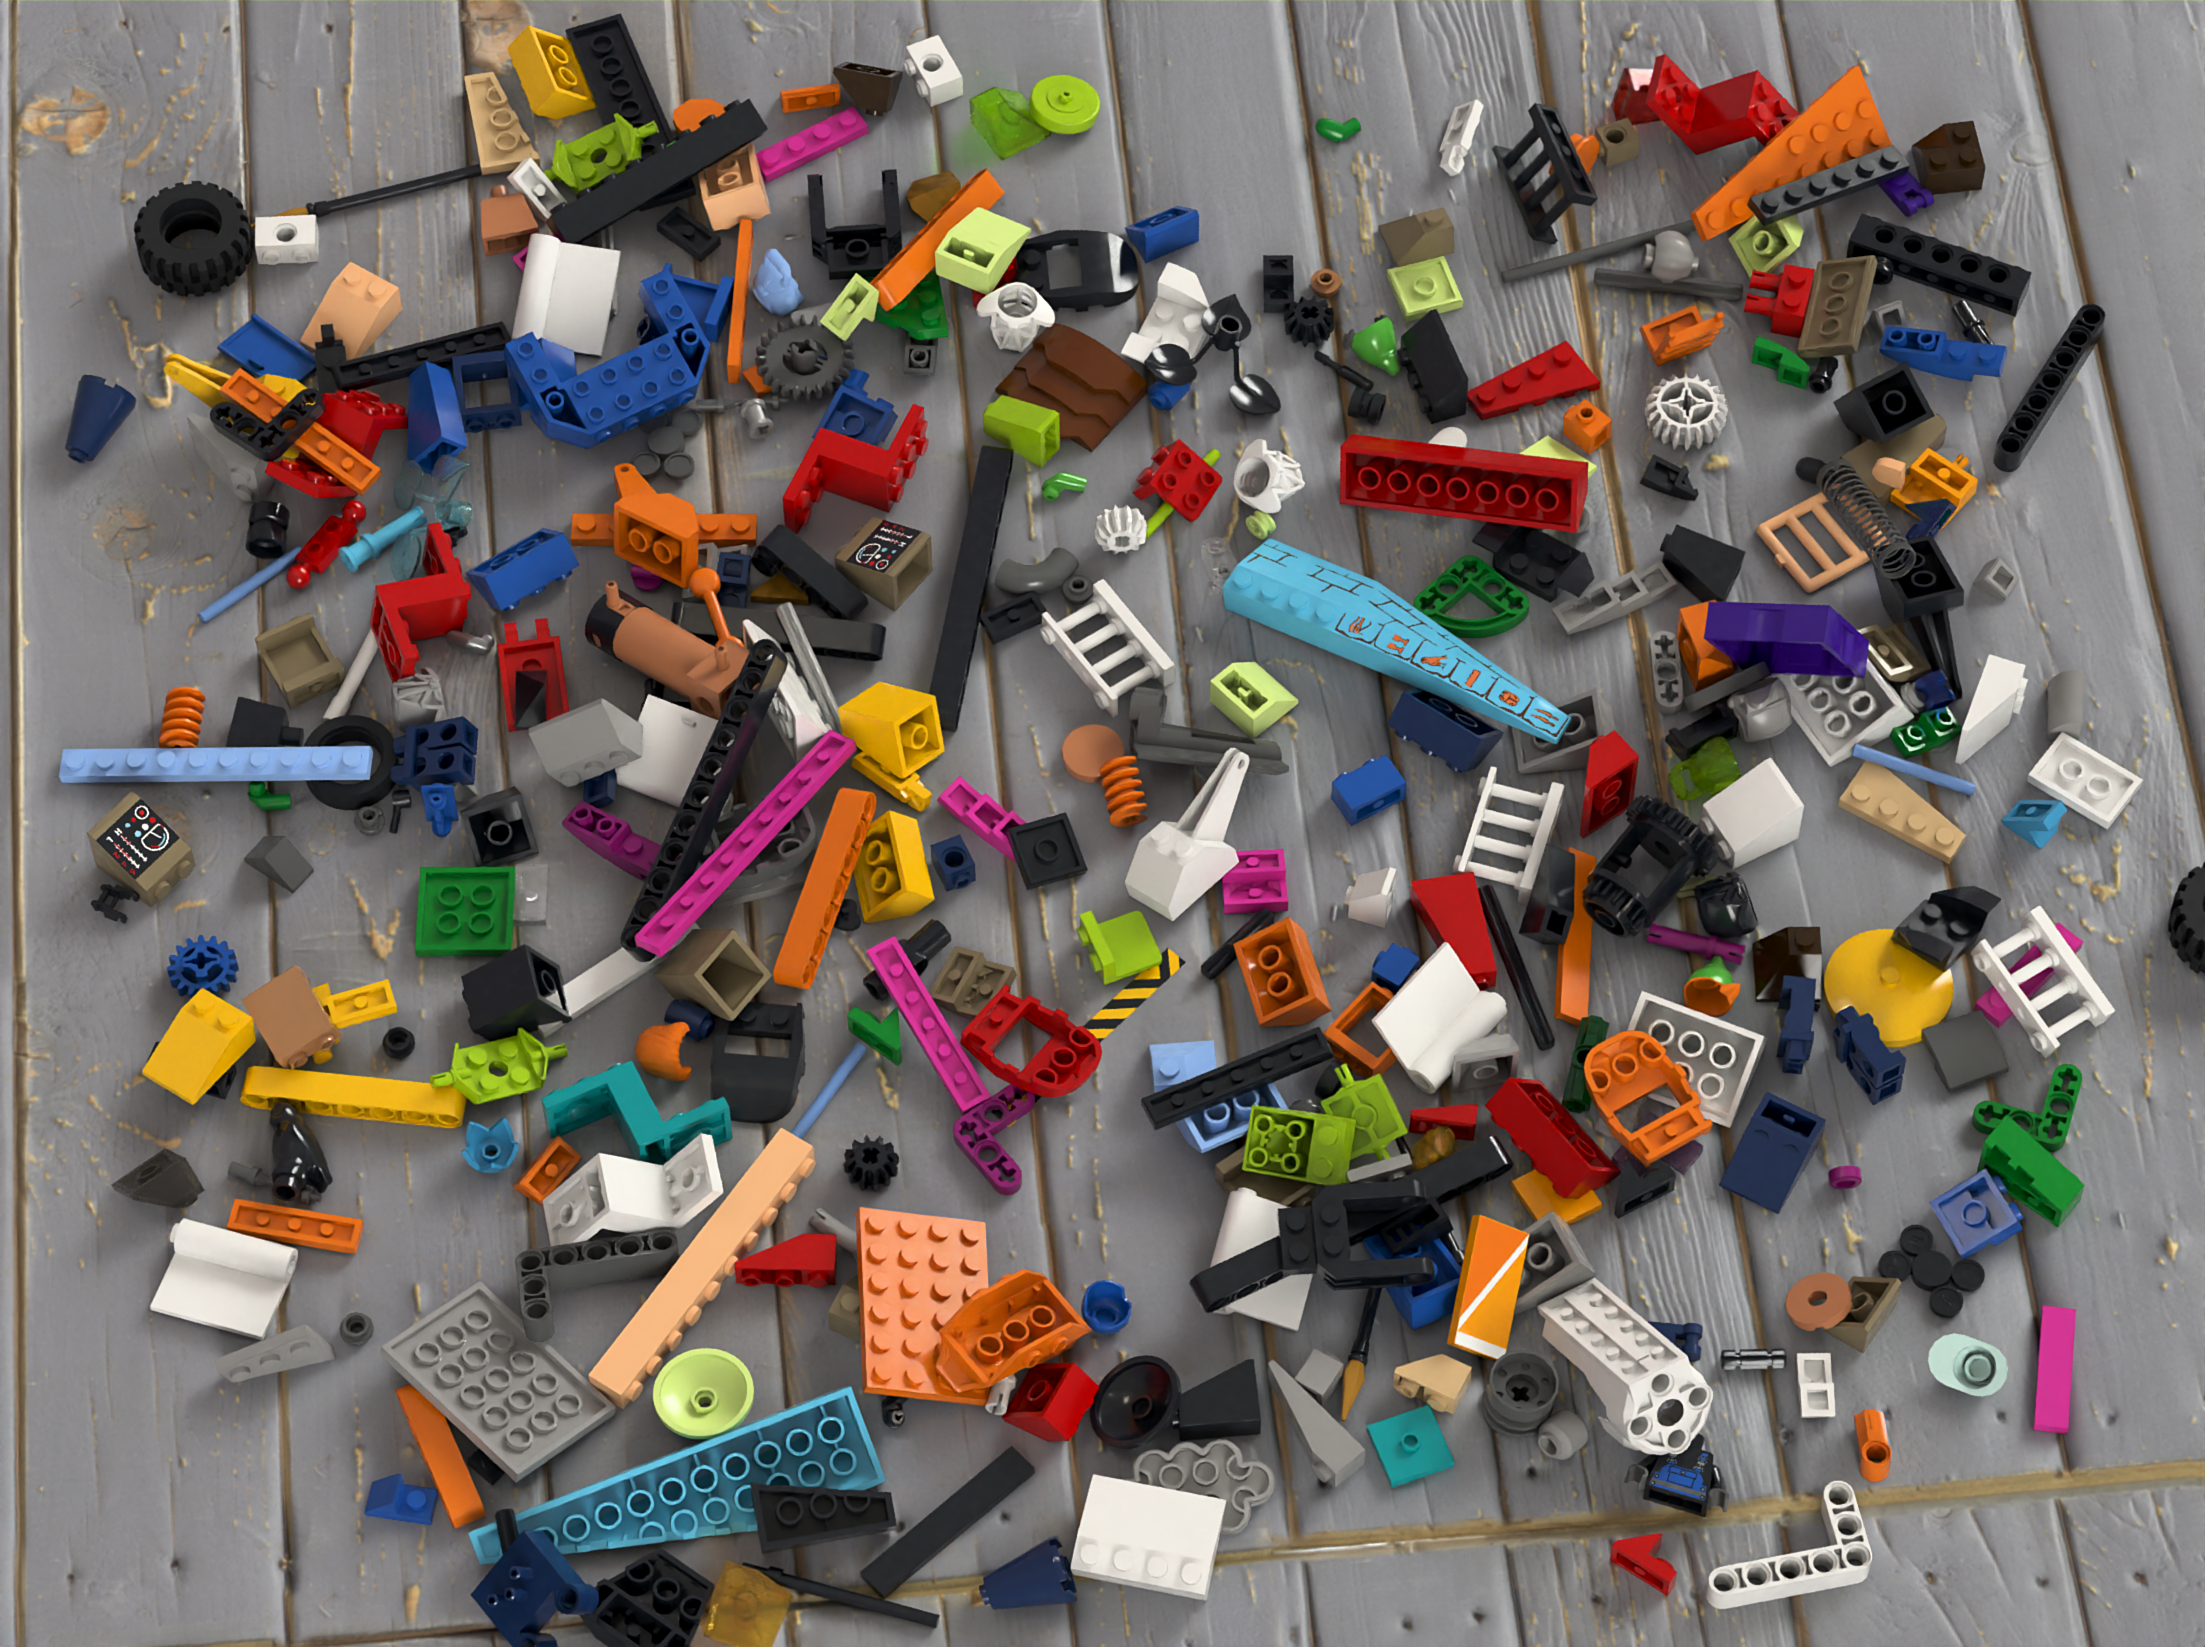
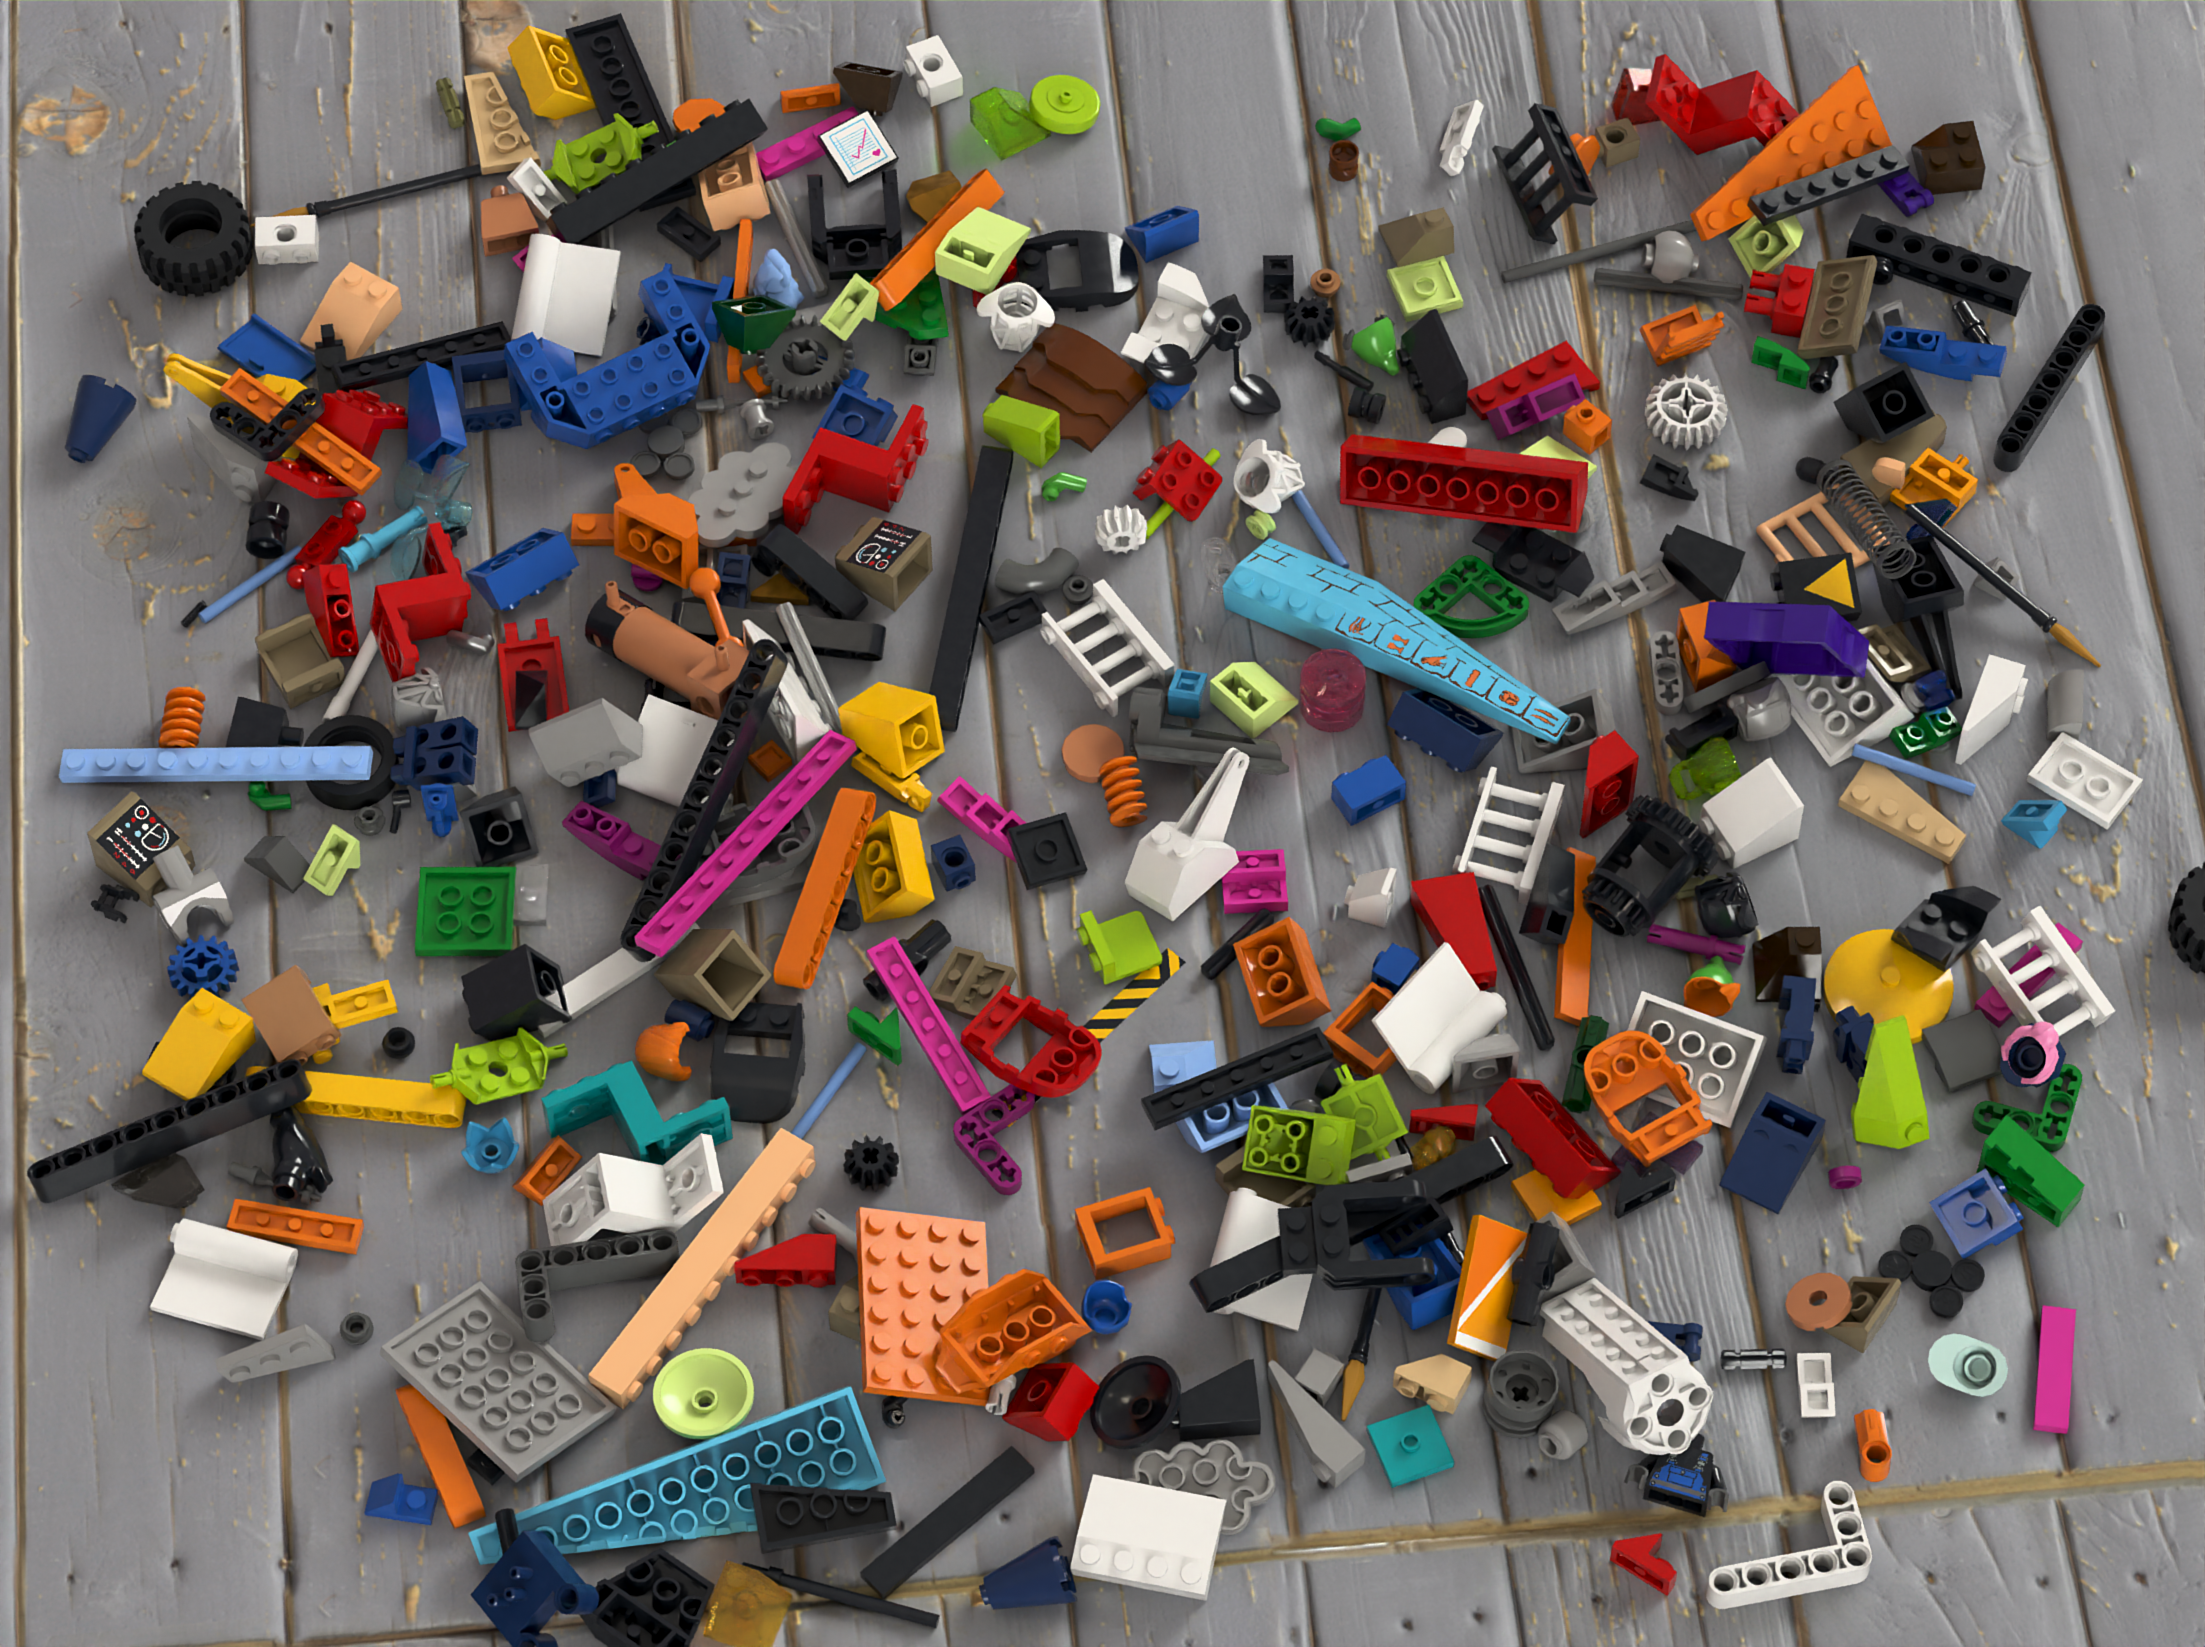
(169, 1131): none -> black beam
(187, 893): none -> light grey connector
(198, 608): none -> black leg
(332, 608): none -> red slope
(332, 860): none -> yellowish green slope
(450, 103): none -> olive axle
(742, 494): none -> light grey plate
(752, 321): none -> dark green slope
(769, 760): none -> orange tile
(796, 238): none -> light grey axle
(857, 148): none -> white tile
(1131, 1257): none -> orange window
(1186, 693): none -> dark azure slope
(1319, 529): none -> medium blue bar
(1332, 690): none -> clear pink wheel
(1343, 160): none -> reddish brown wheel
(1533, 1274): none -> black piece
(1535, 406): none -> magenta slope
(1819, 582): none -> black brick
(1890, 1095): none -> lime wedge
(2032, 1055): none -> piece
(2037, 614): none -> black piece

